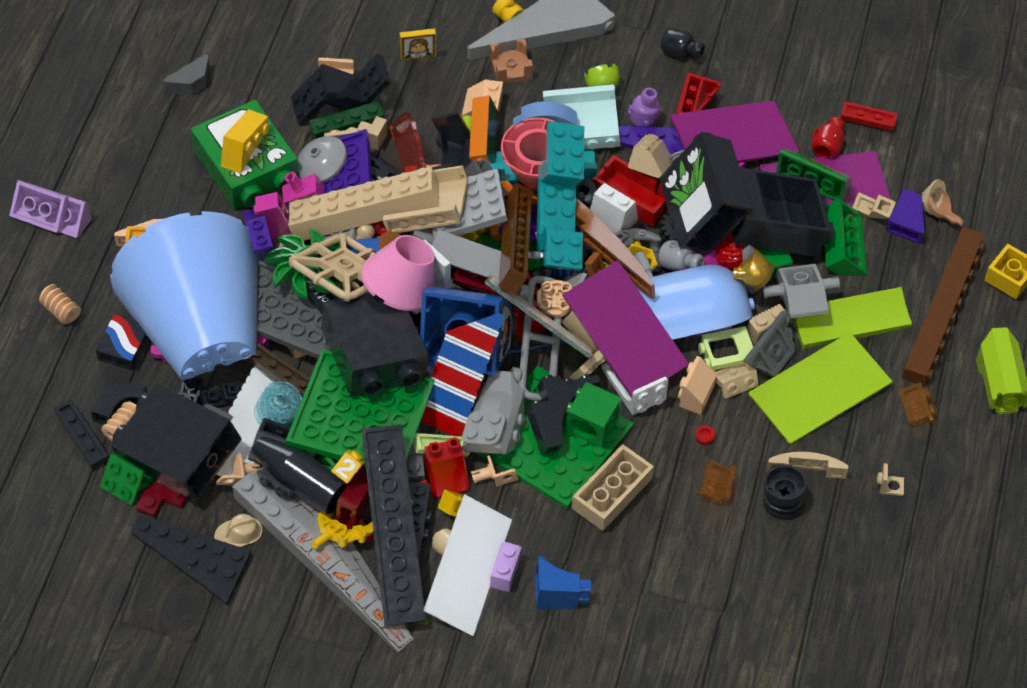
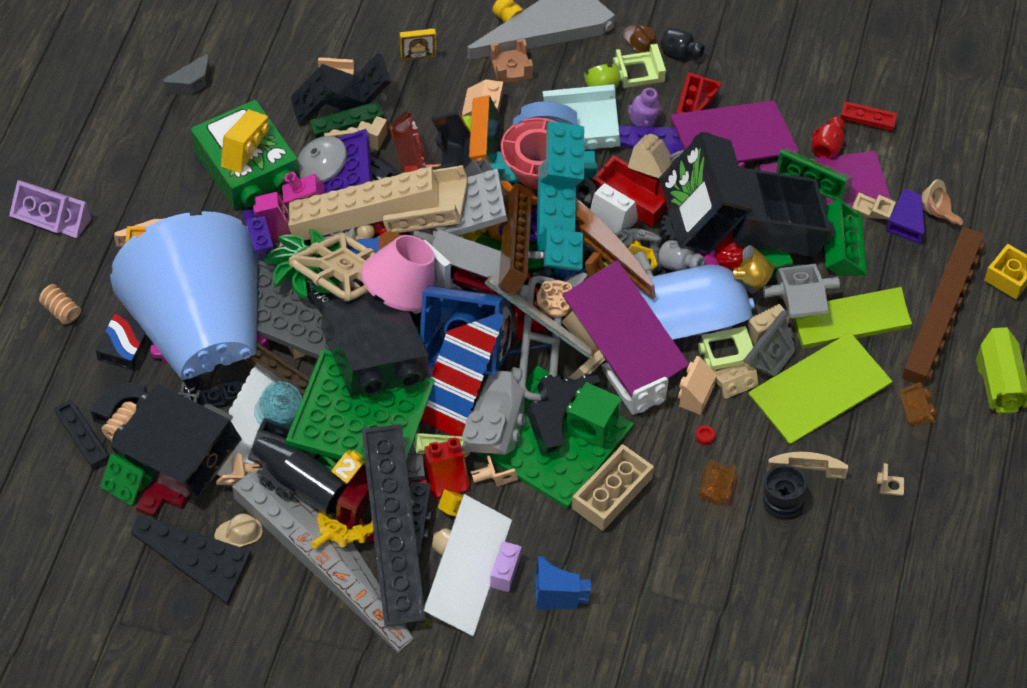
(640, 37): none -> reddish brown piece
(653, 64): none -> yellowish green window

